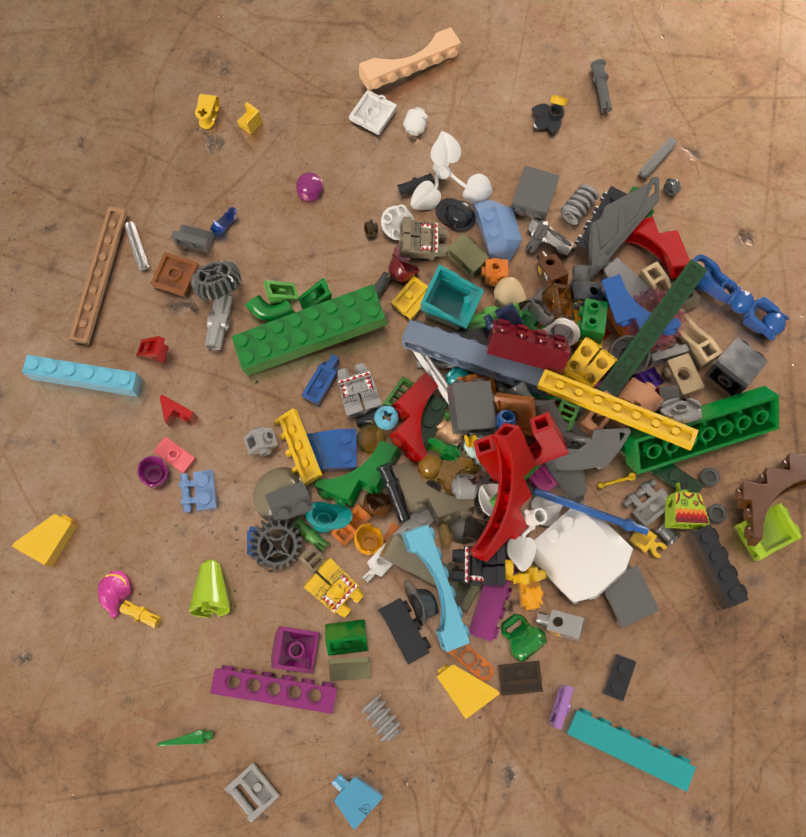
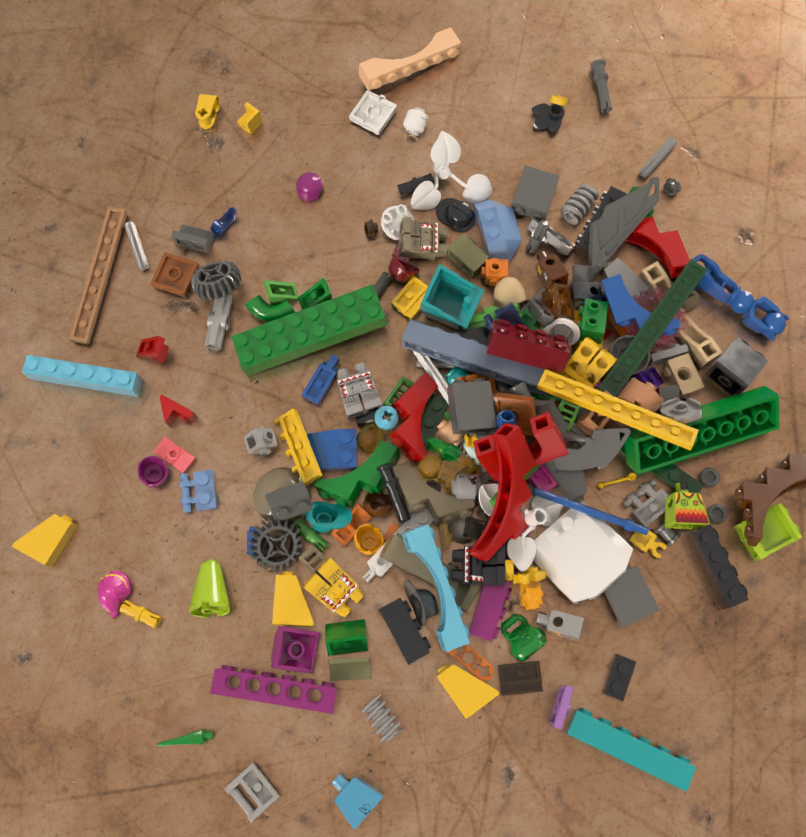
(290, 602): none -> yellow slope

